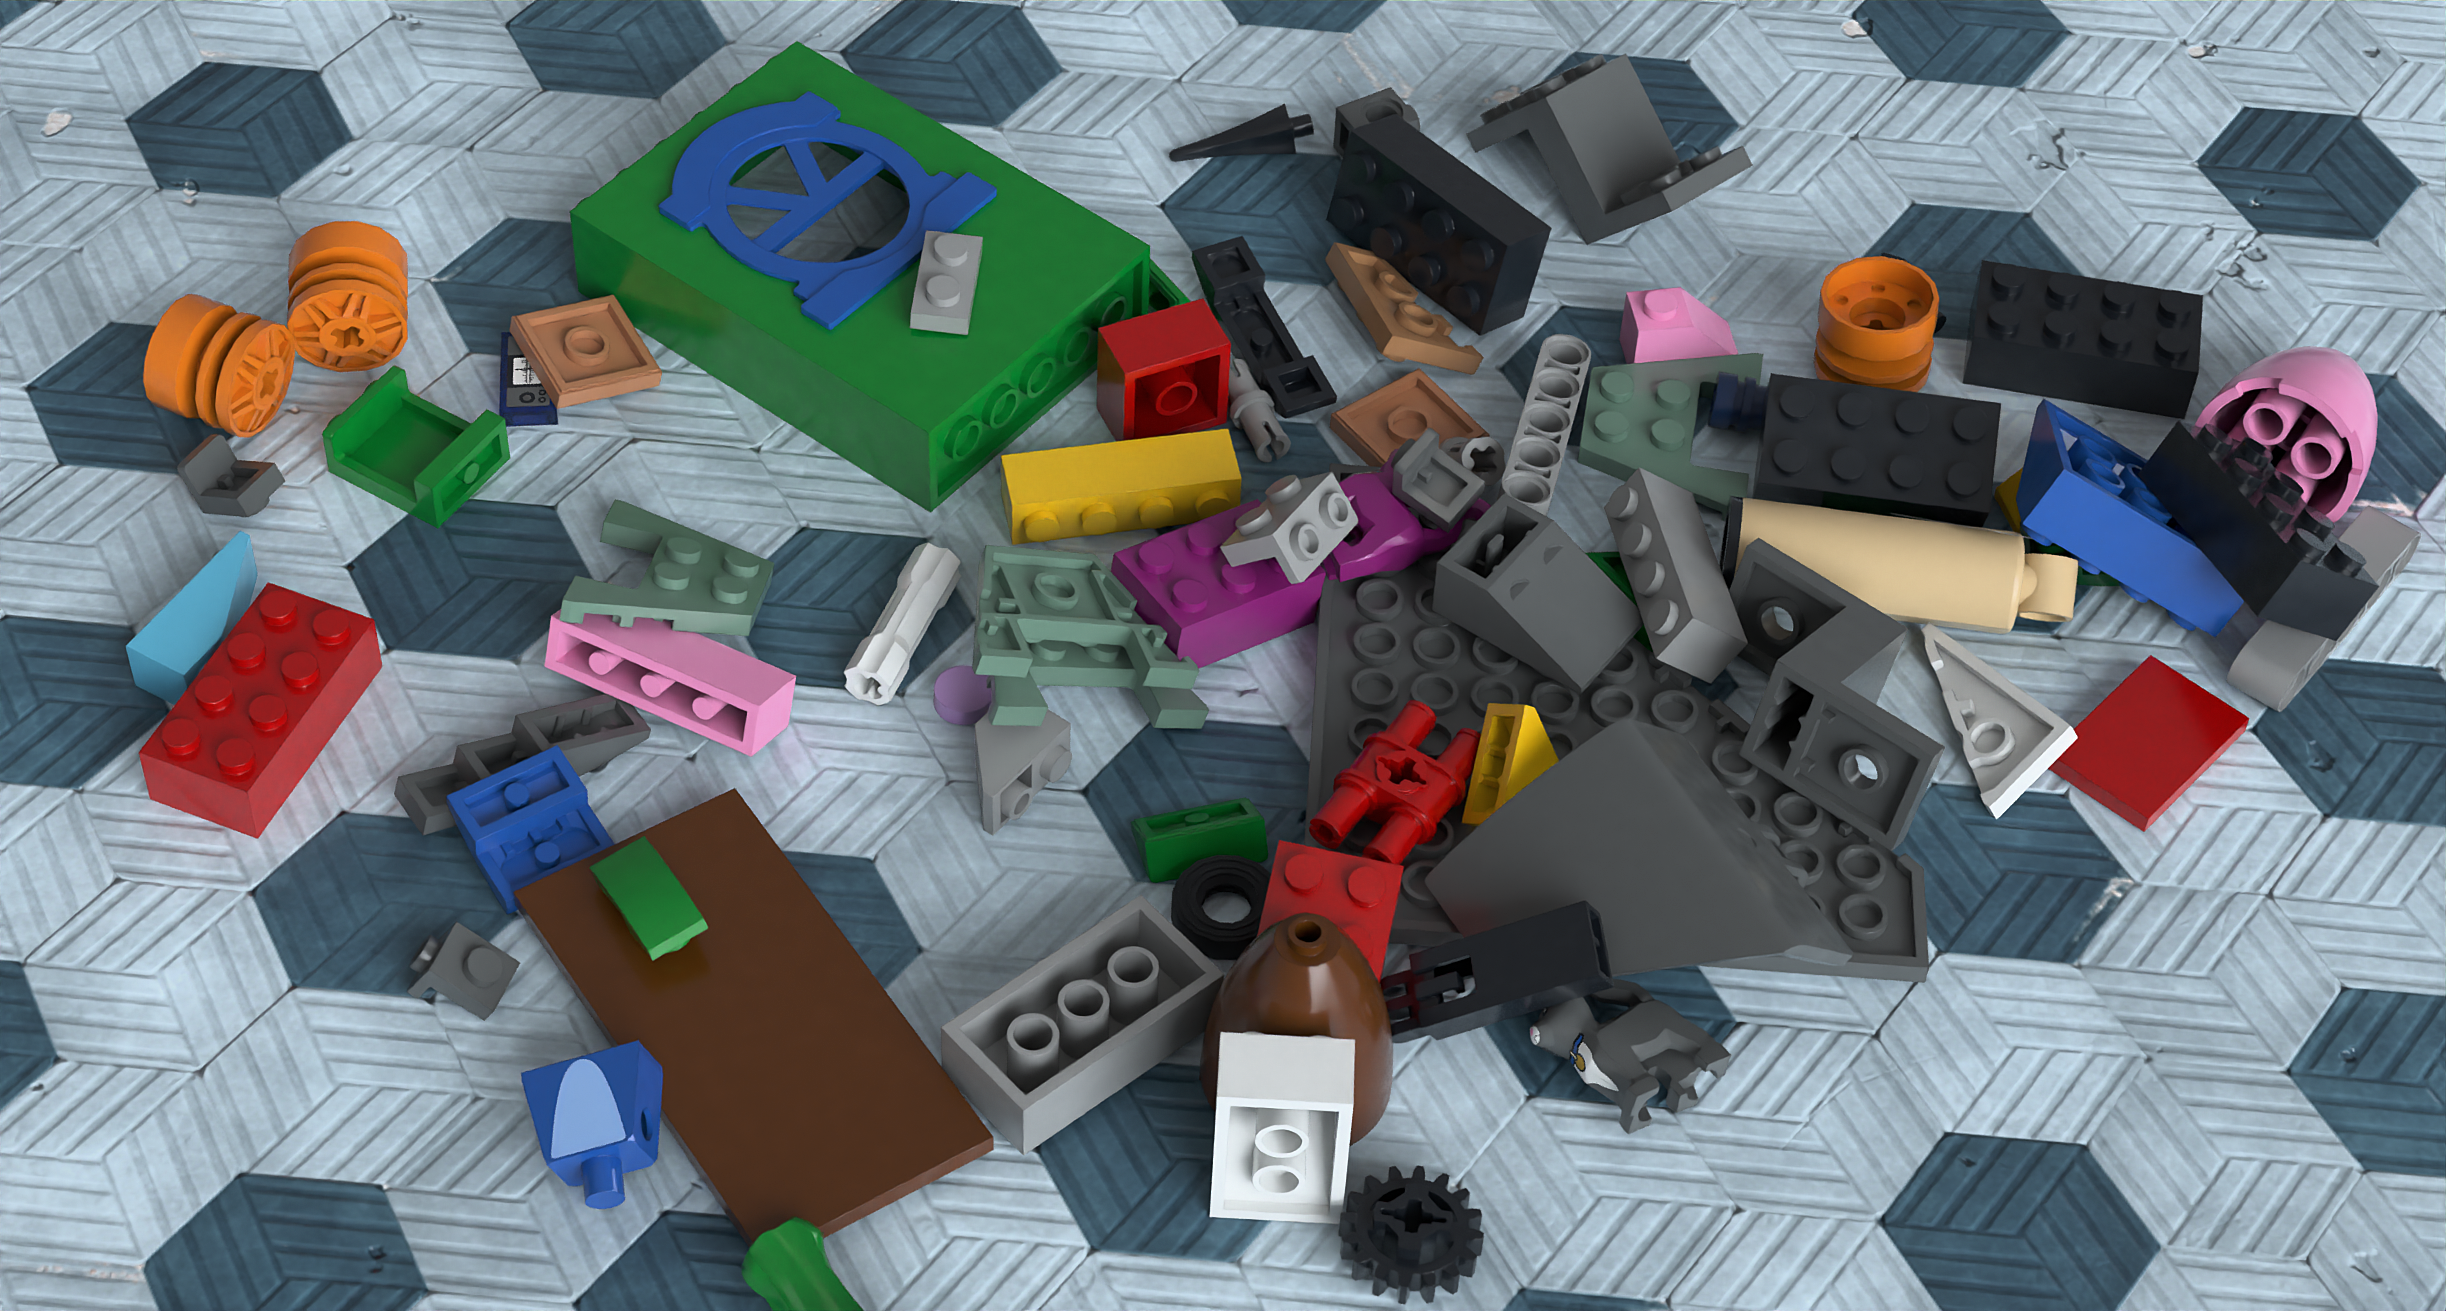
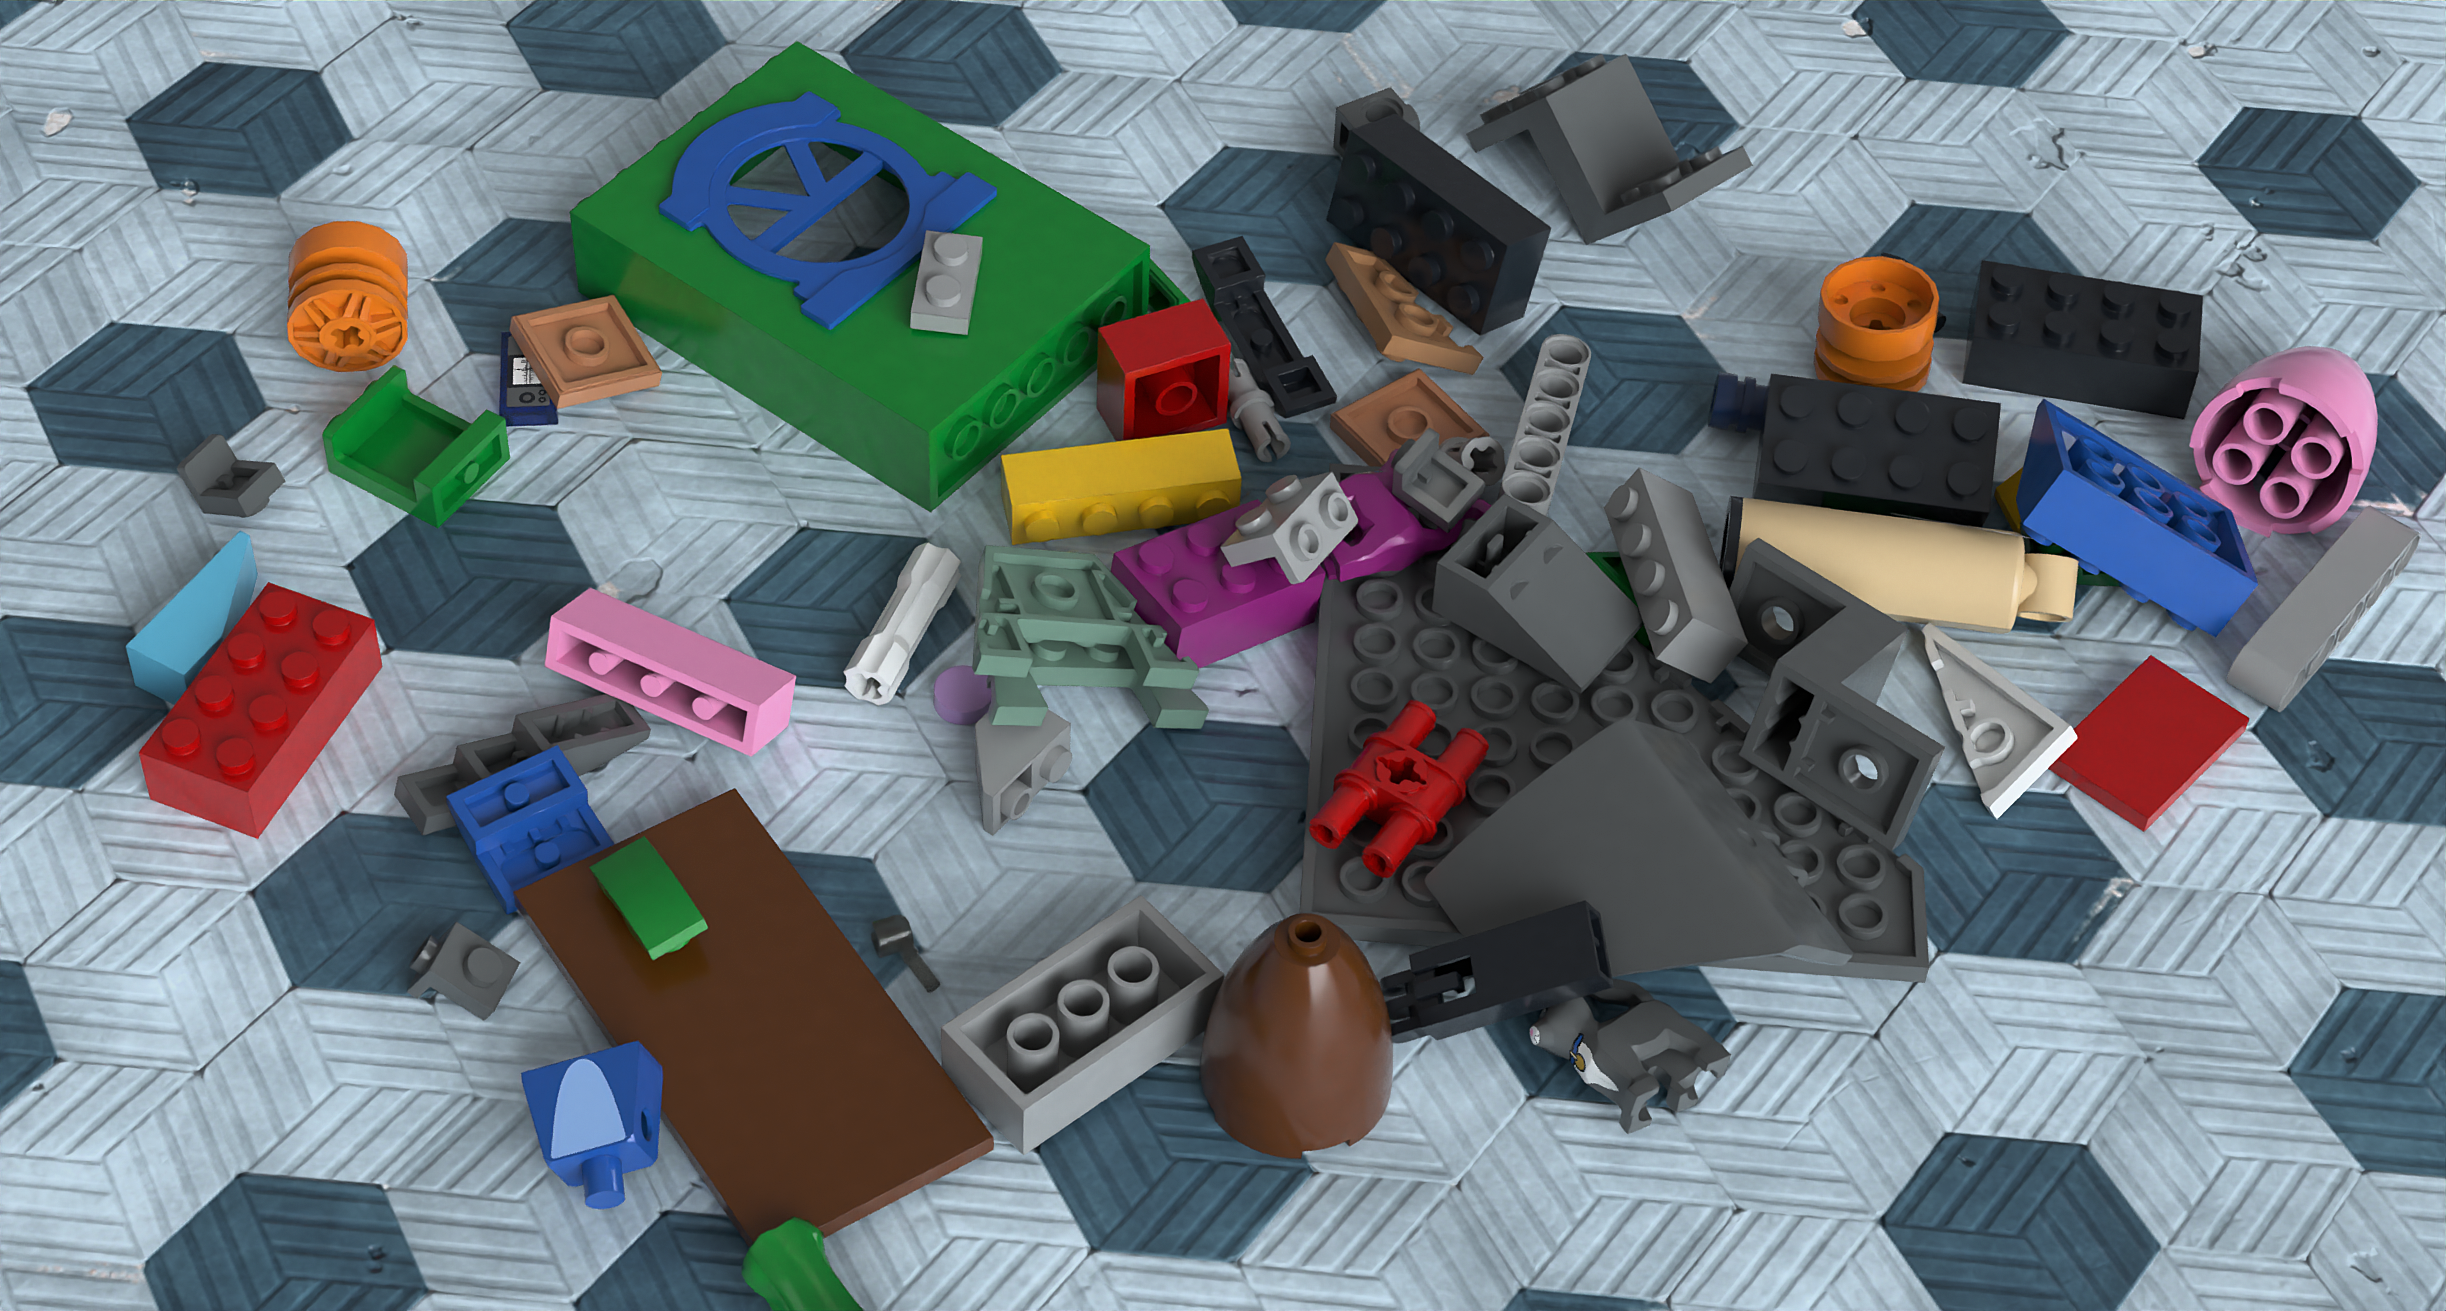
(218, 365): orange wheel -> none
(689, 580): sand green wing -> none
(895, 936): none -> clear smoke hand
(1180, 838): green slope -> none
(1210, 877): black tyre -> none
(1265, 134): black piece -> none
(1282, 1127): white slope -> none
(1343, 888): red brick -> none
(1411, 1234): black gear -> none
(1508, 758): yellow slope -> none
(1647, 421): sand green wing -> none
(1671, 327): bright pink slope -> none
(2259, 530): black brick -> none

